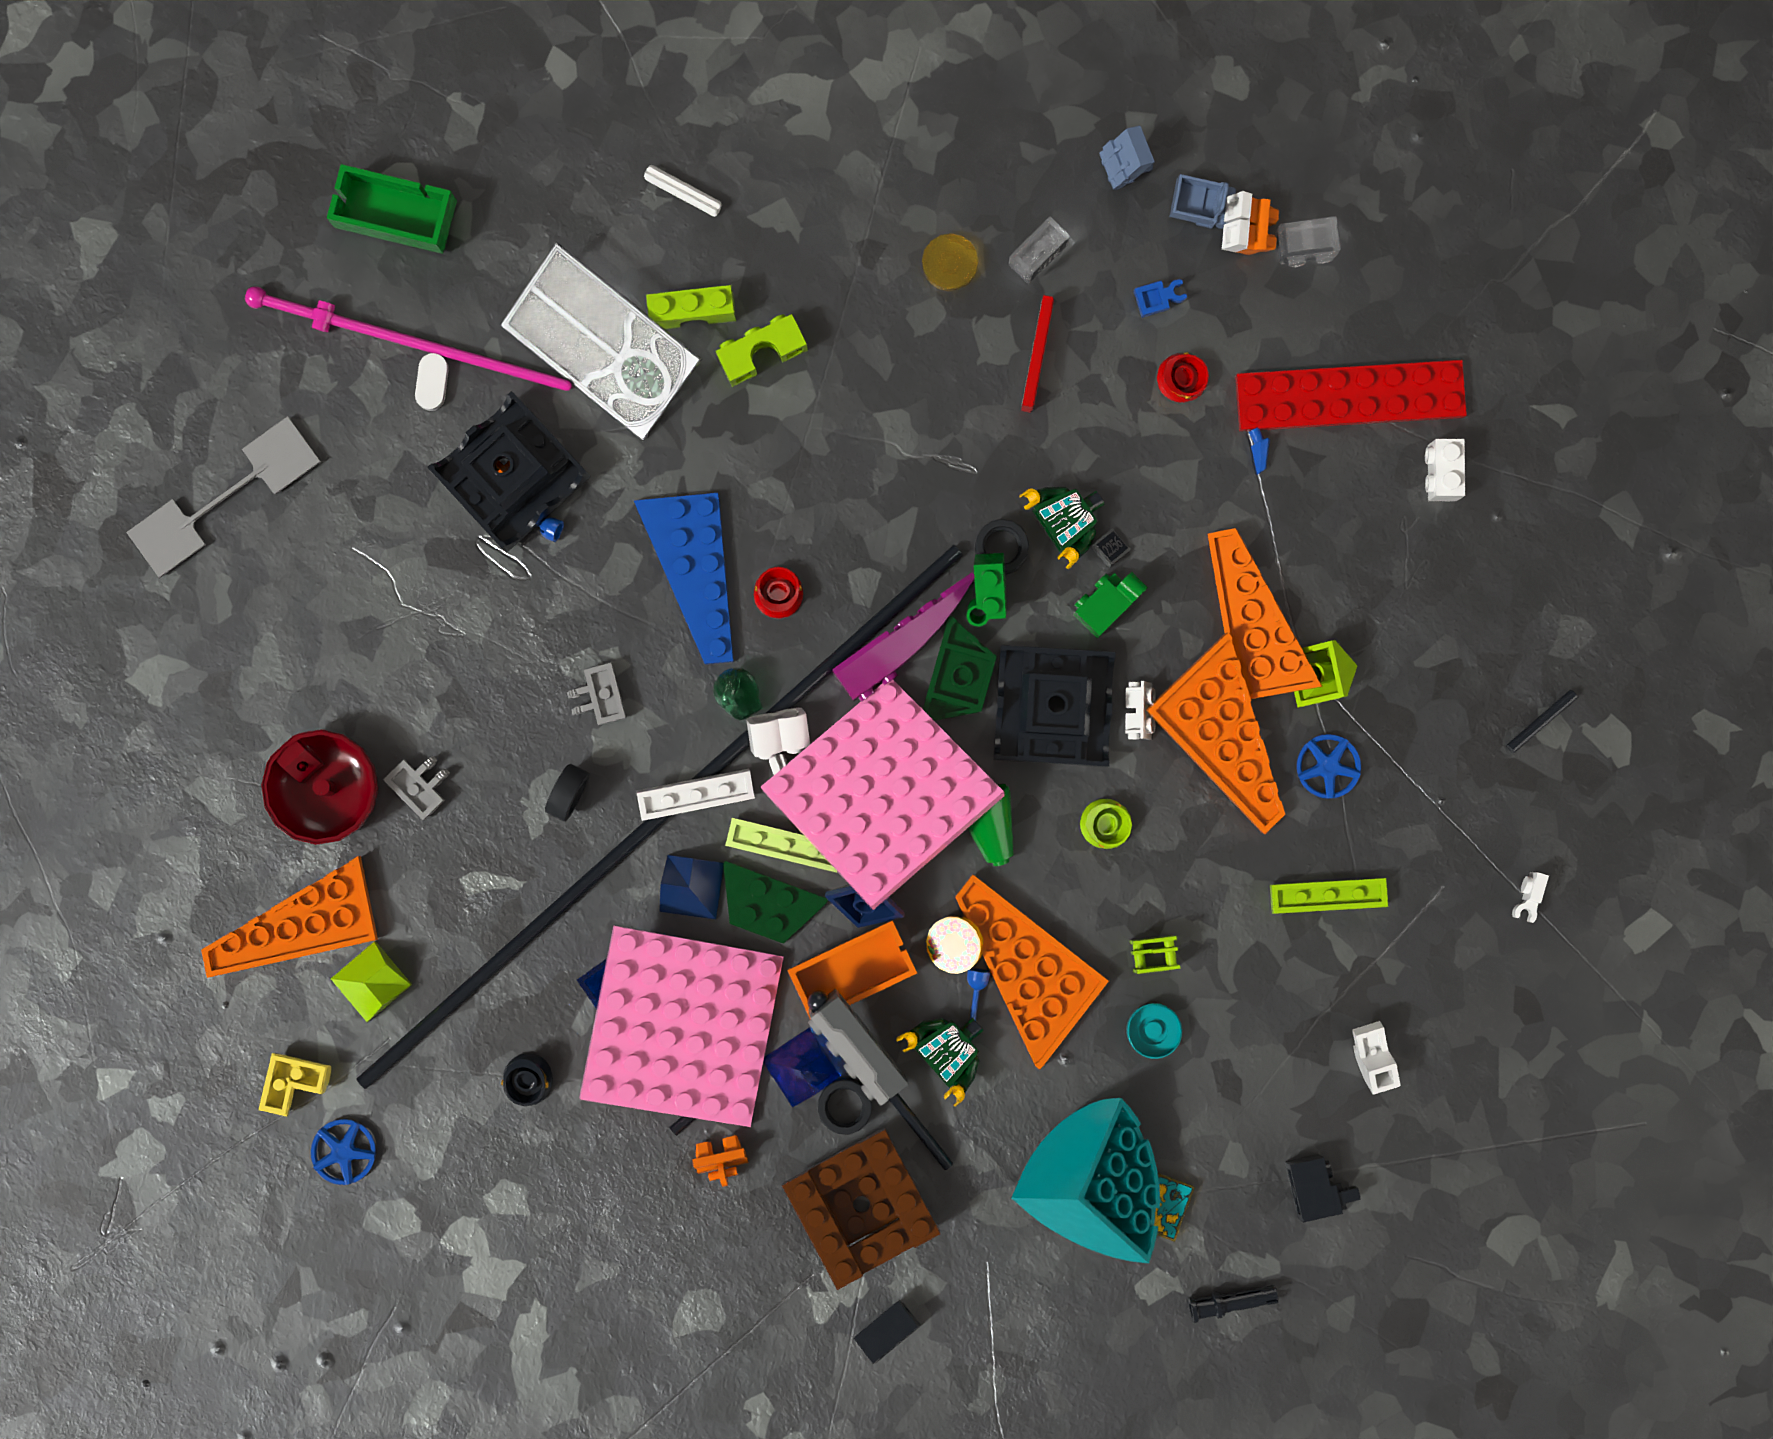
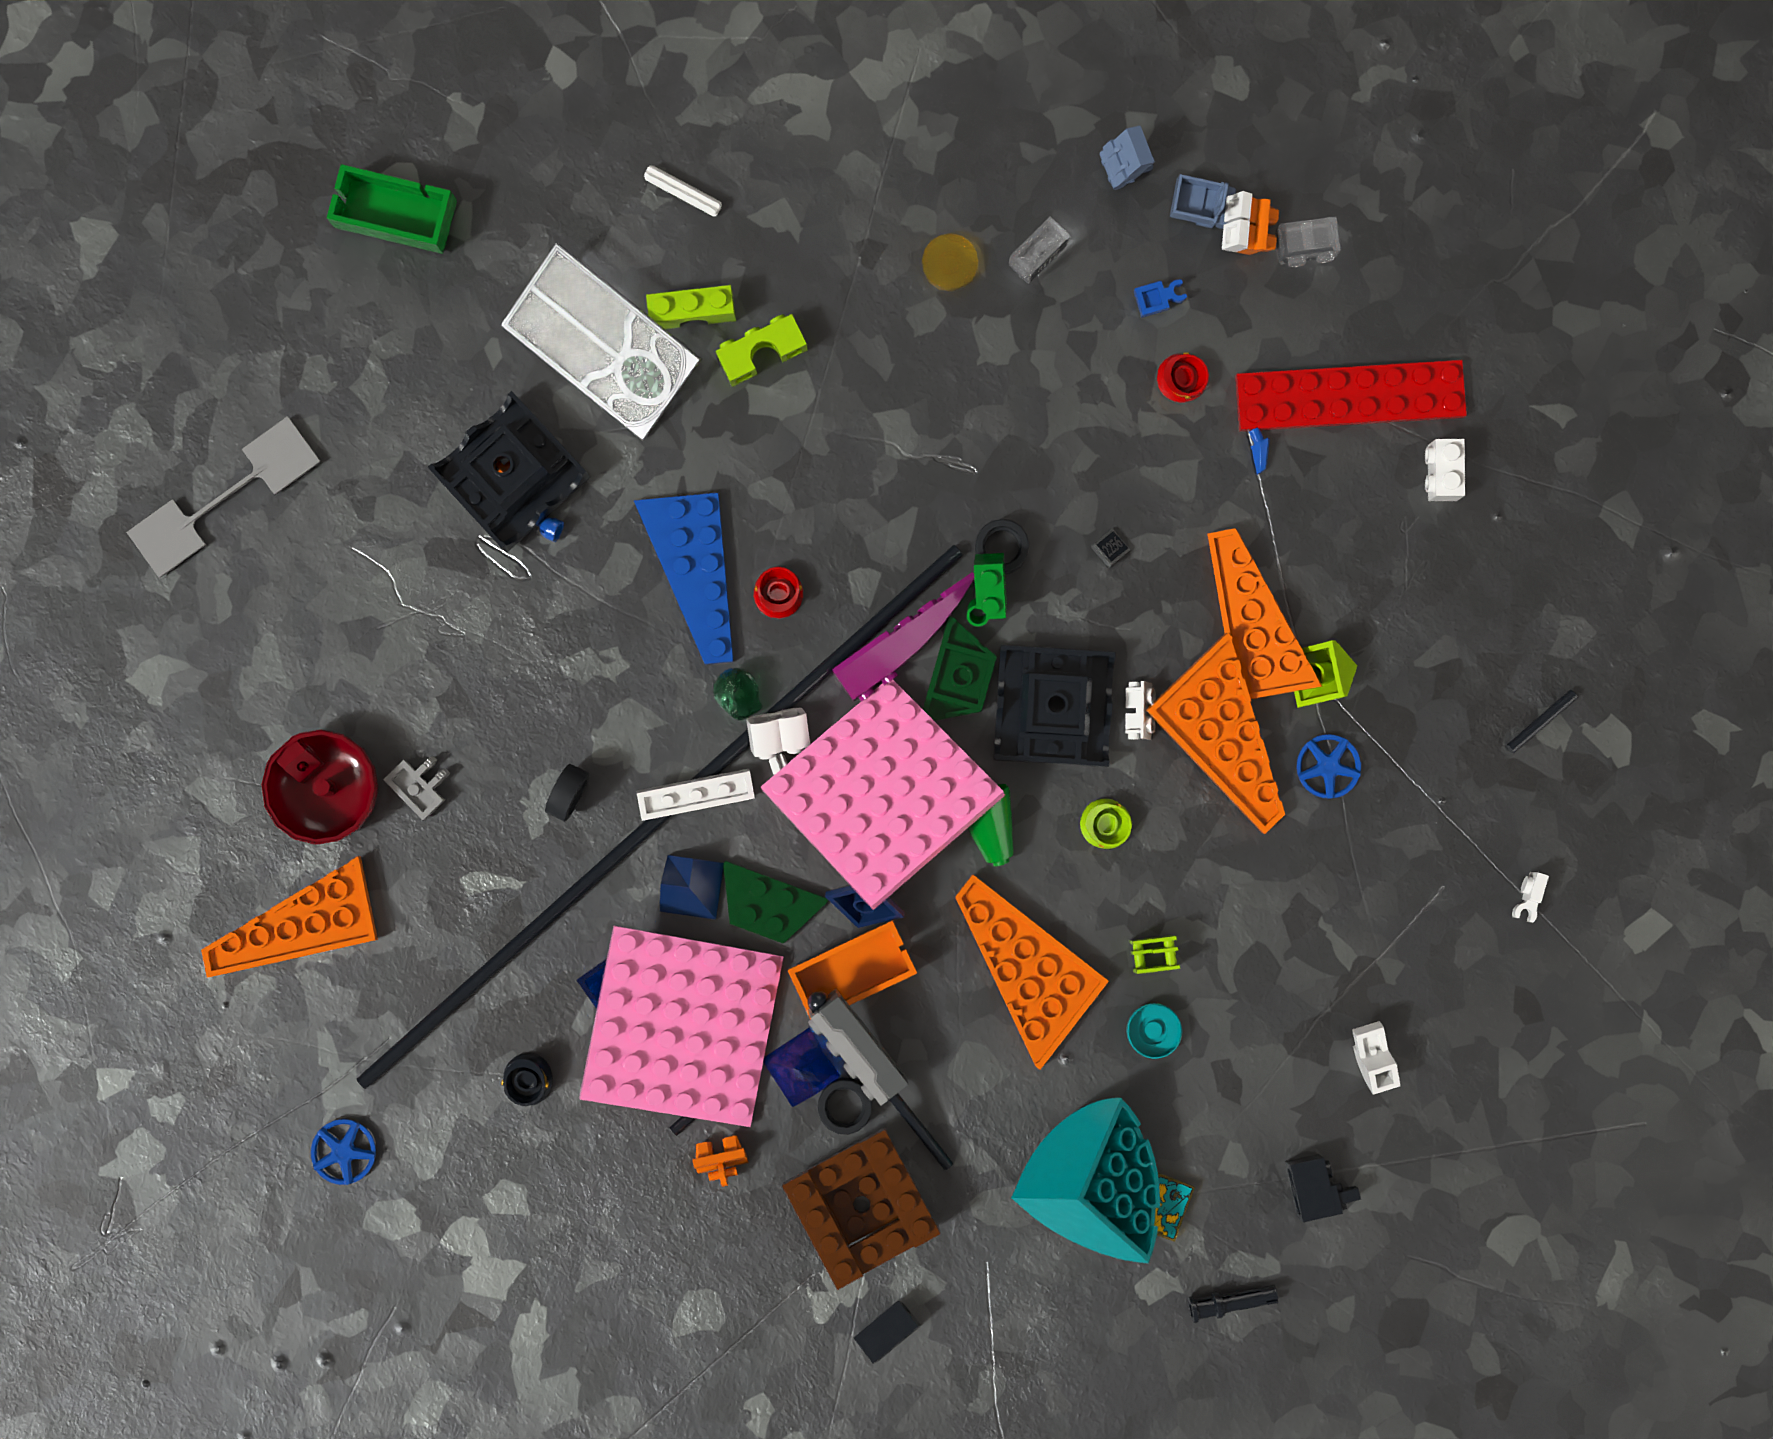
(285, 1075): light yellow brick -> none
(324, 316): dark pink bar -> none
(371, 981): lime slope -> none
(431, 382): white tile -> none
(603, 693): light grey hinge -> none
(775, 843): yellowish green plate -> none
(947, 1051): torso -> none
(954, 944): tile -> none
(978, 980): blue hinge -> none
(1037, 353): red tile -> none
(1066, 518): torso -> none
(1108, 601): green hinge -> none
(1328, 895): lime plate -> none

